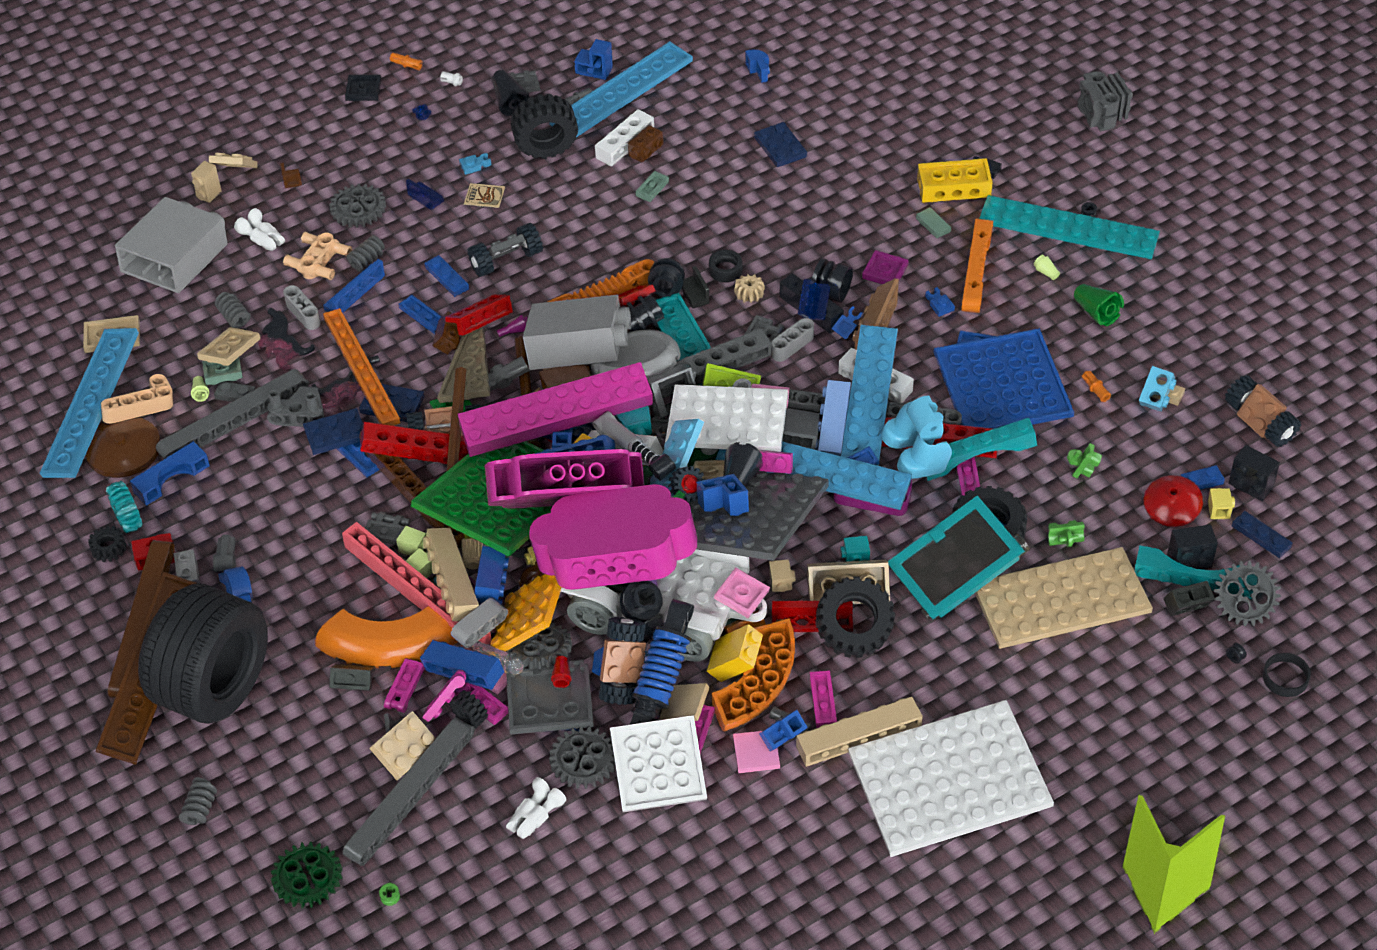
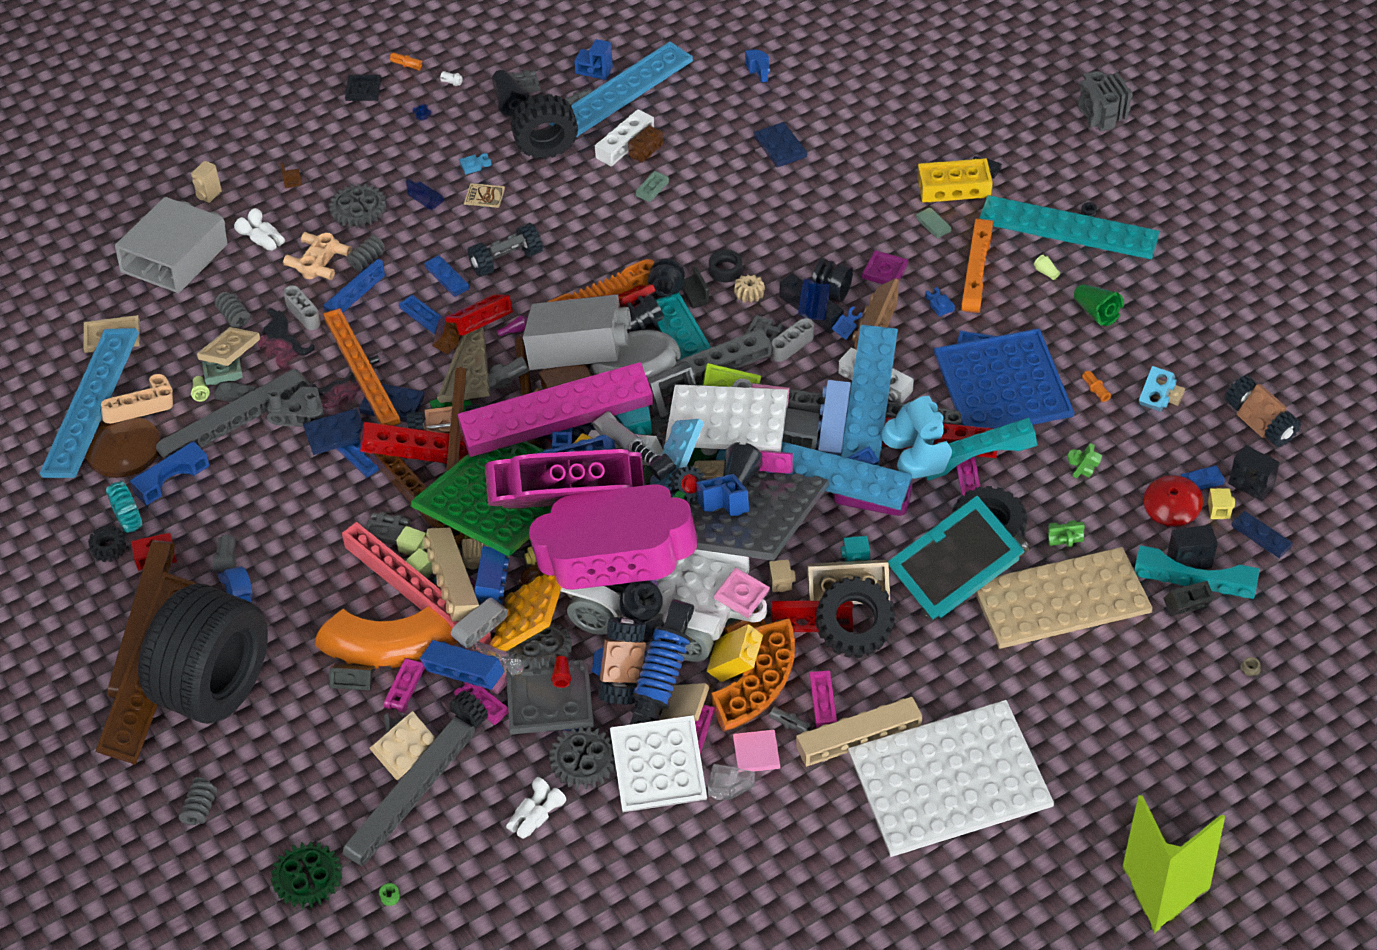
(187, 565): light grey brick -> none
(235, 160): tan plate -> none
(445, 695): plate -> none
(729, 782): none -> clear slope
(783, 730): blue brick -> none
(1230, 601): dark grey gear -> none
(1236, 653): black bush -> none
(1252, 663): none -> dark tan plate
(1291, 658): black tyre -> none

